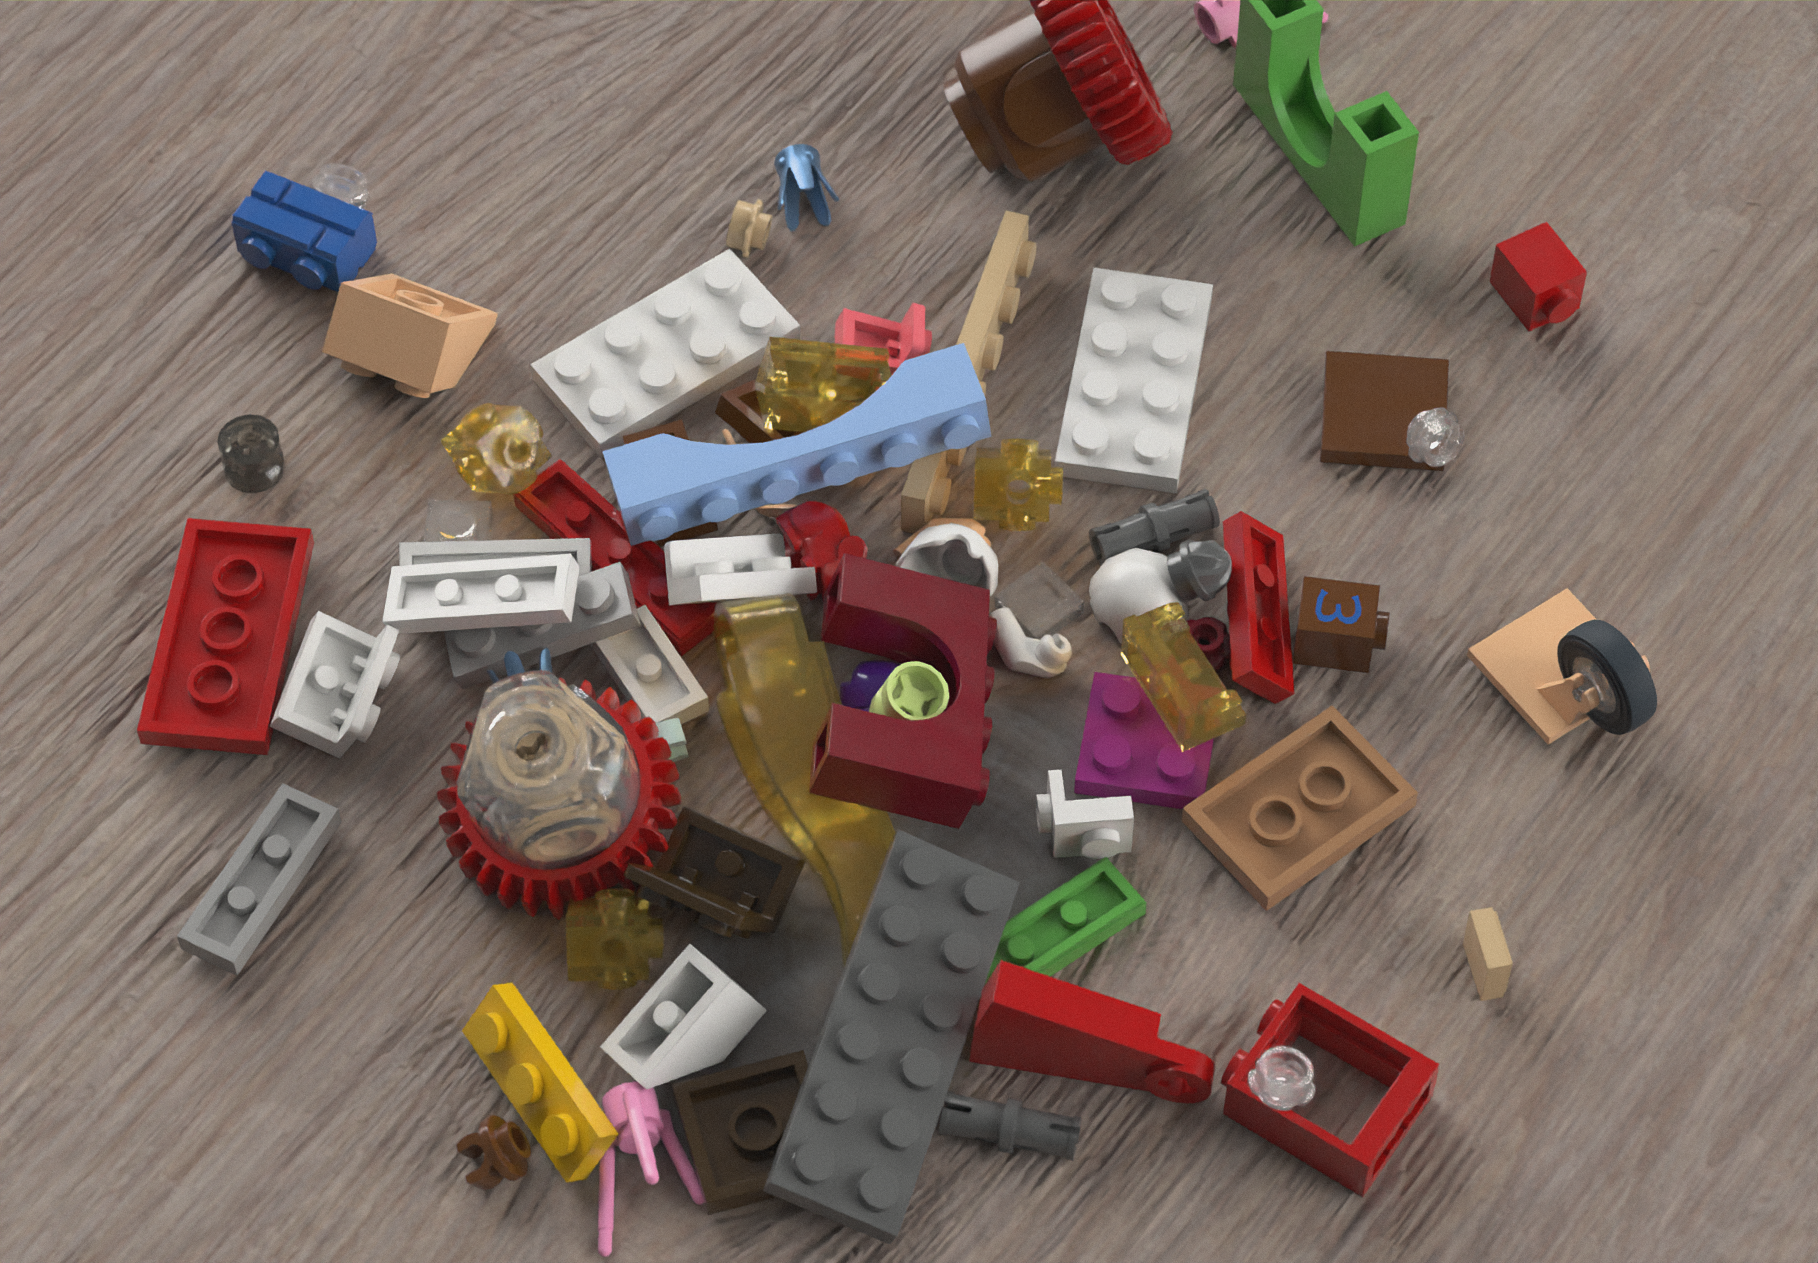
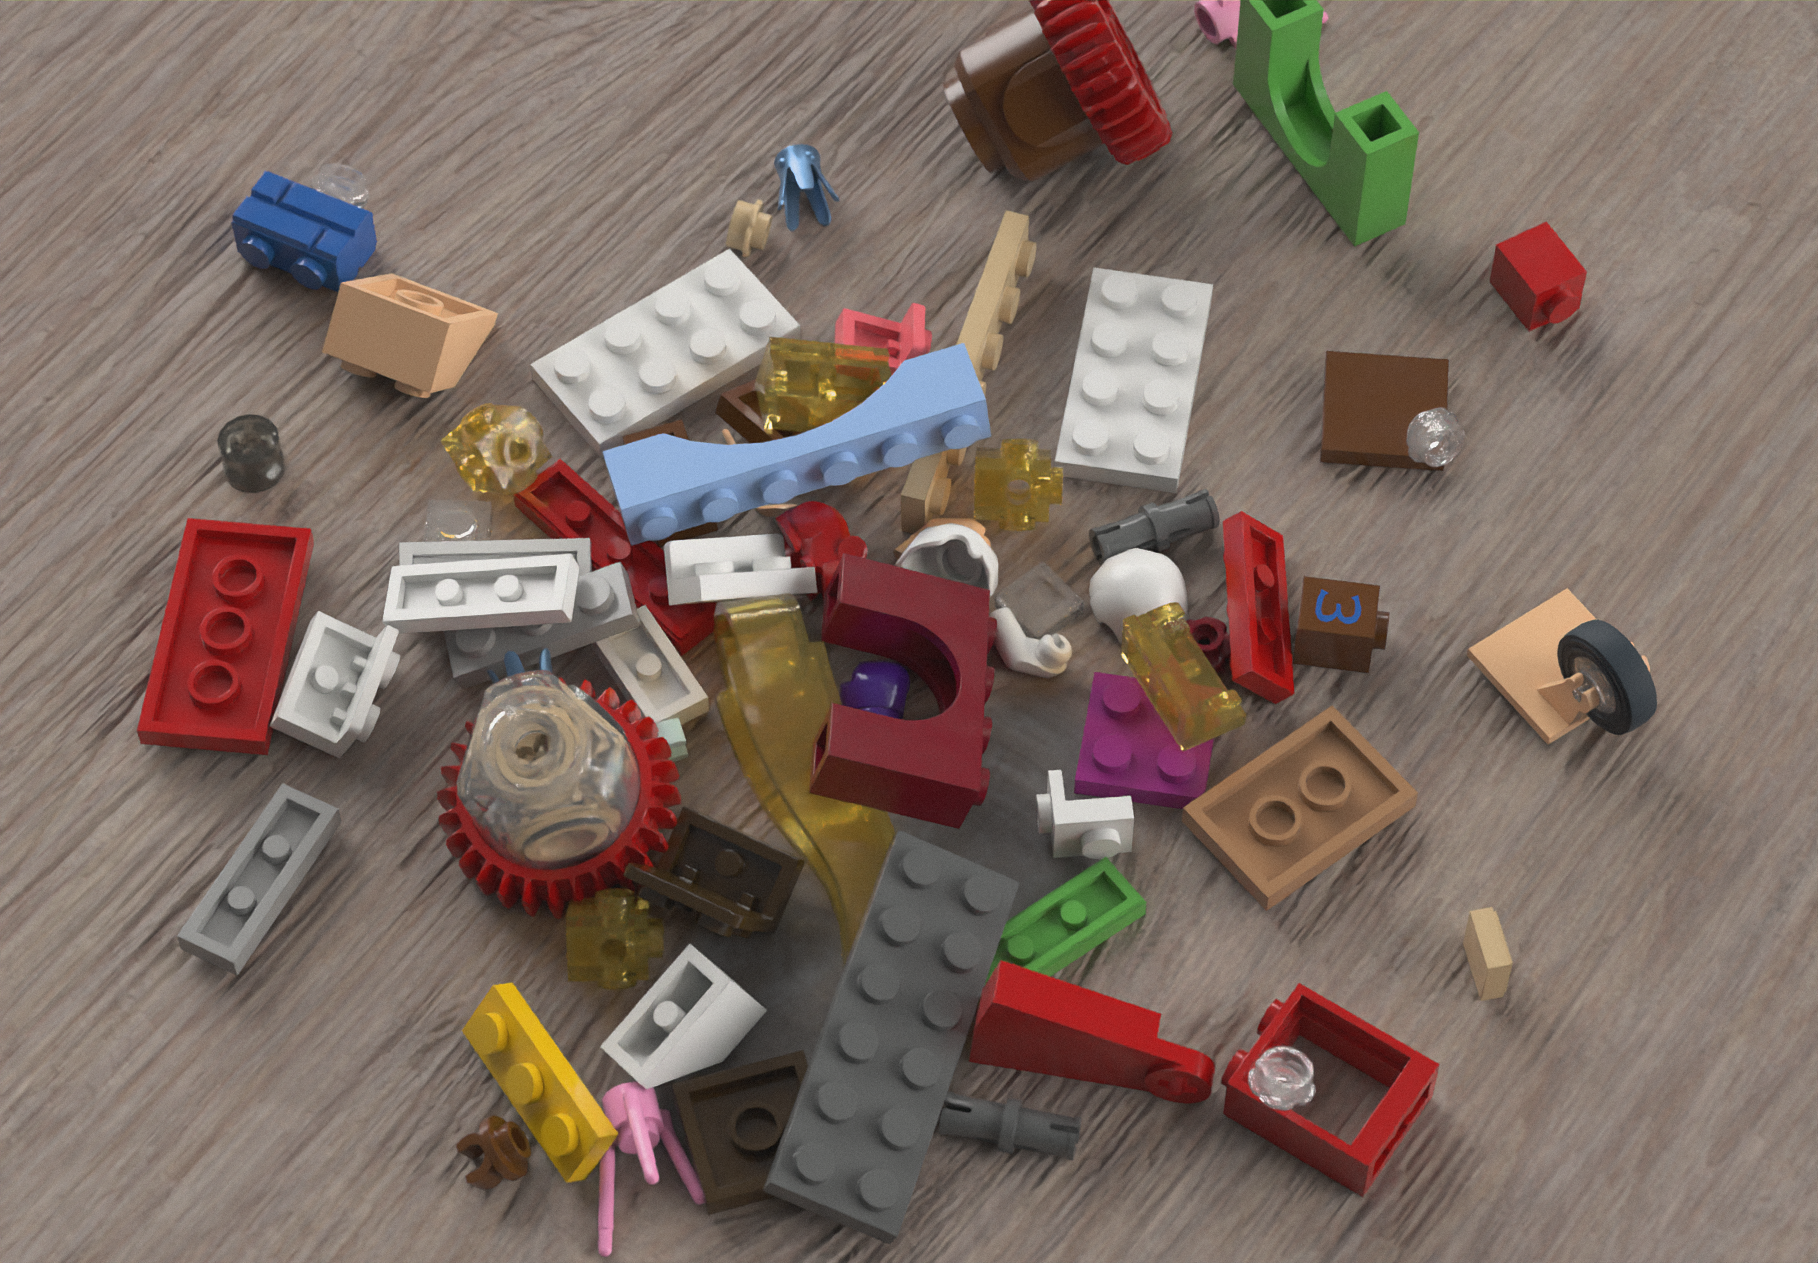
(915, 689): yellowish green wheel -> none
(1199, 569): dark grey plate -> none

